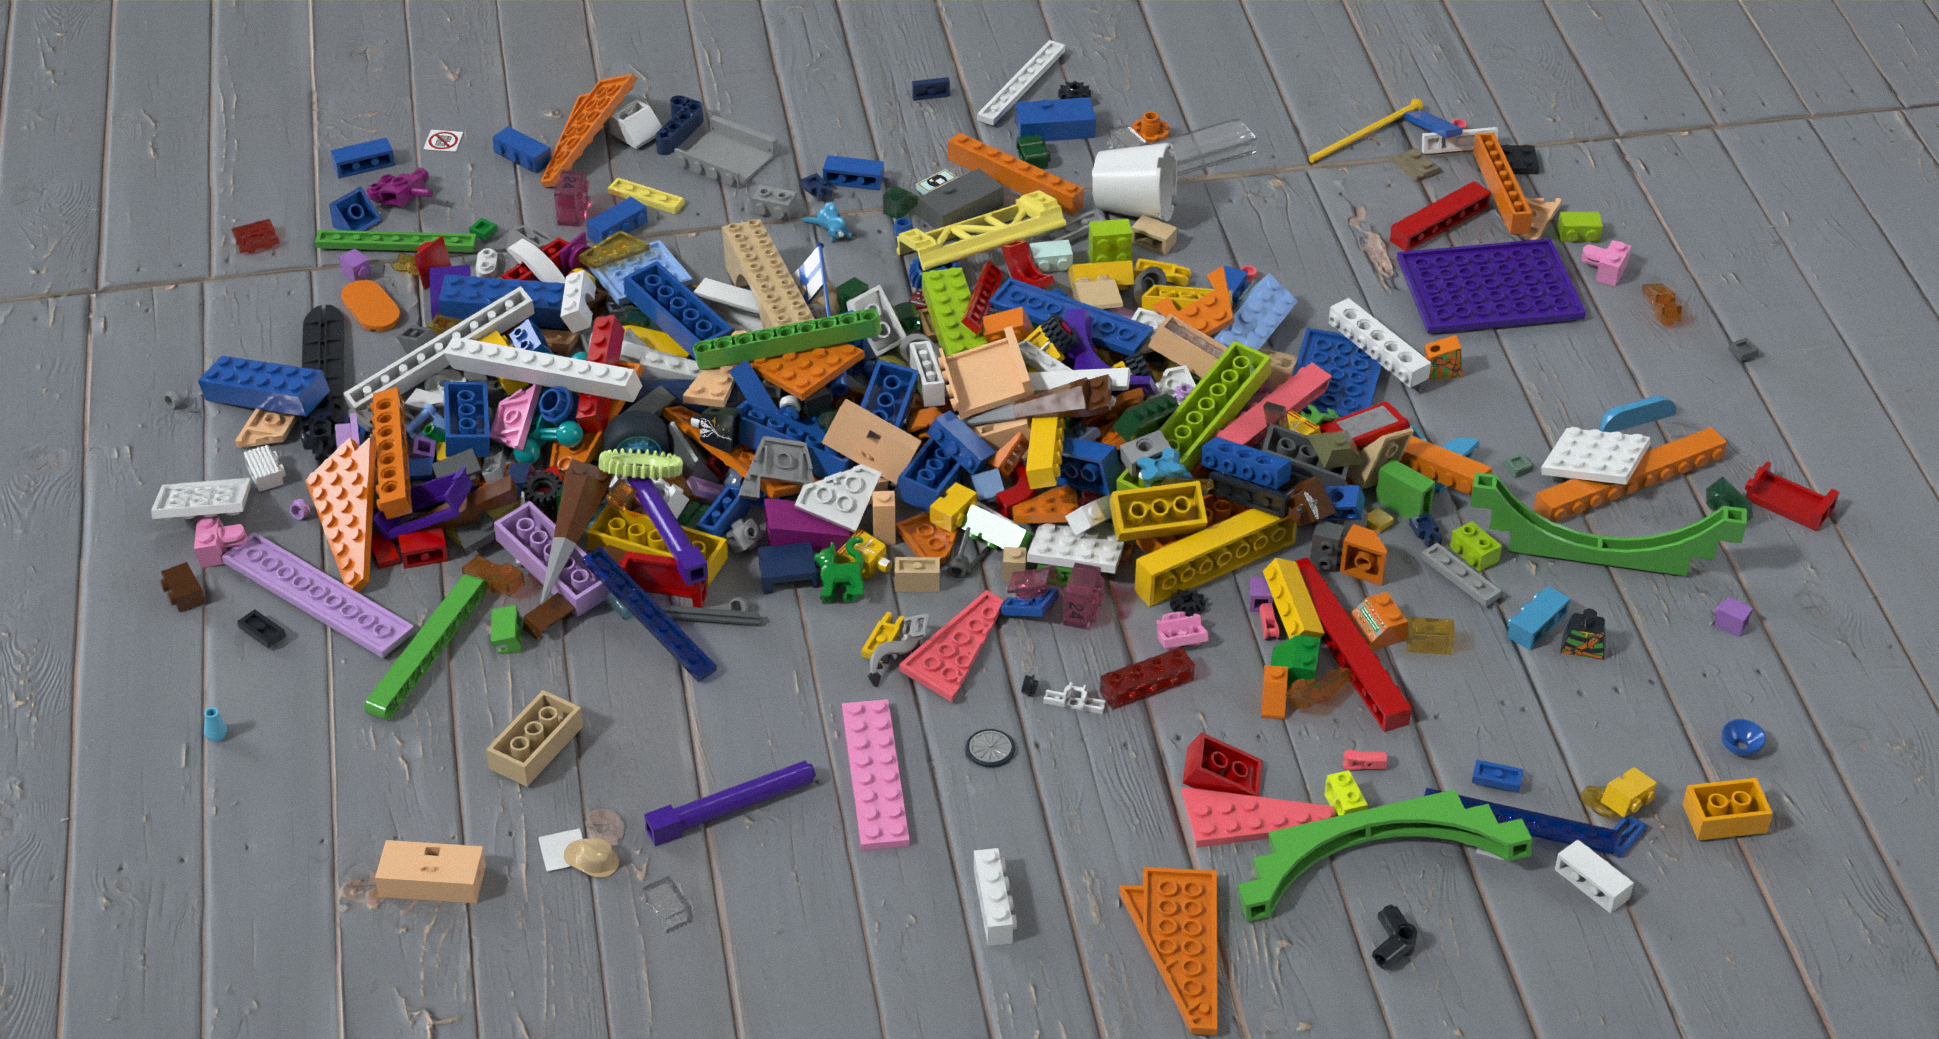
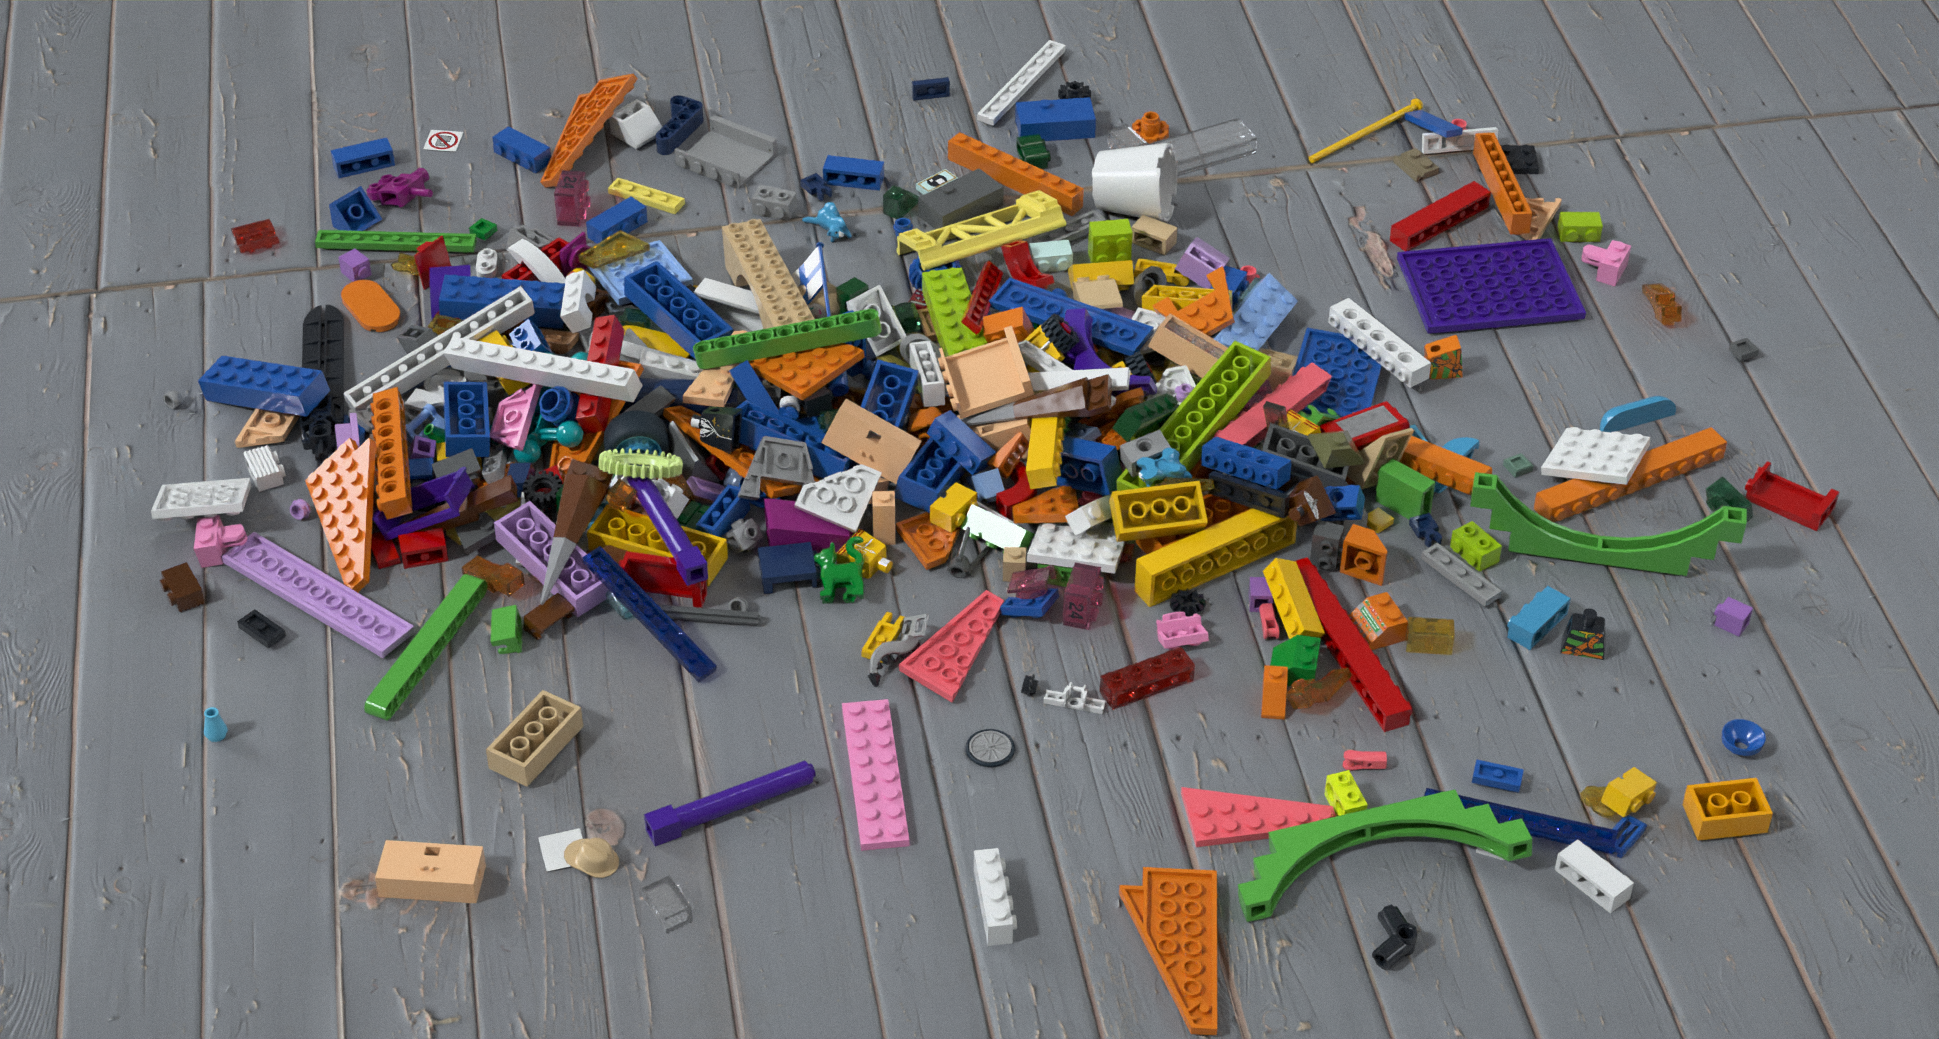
(917, 574): tan panel -> none
(1199, 261): none -> lavender slope
(1221, 767): red slope -> none

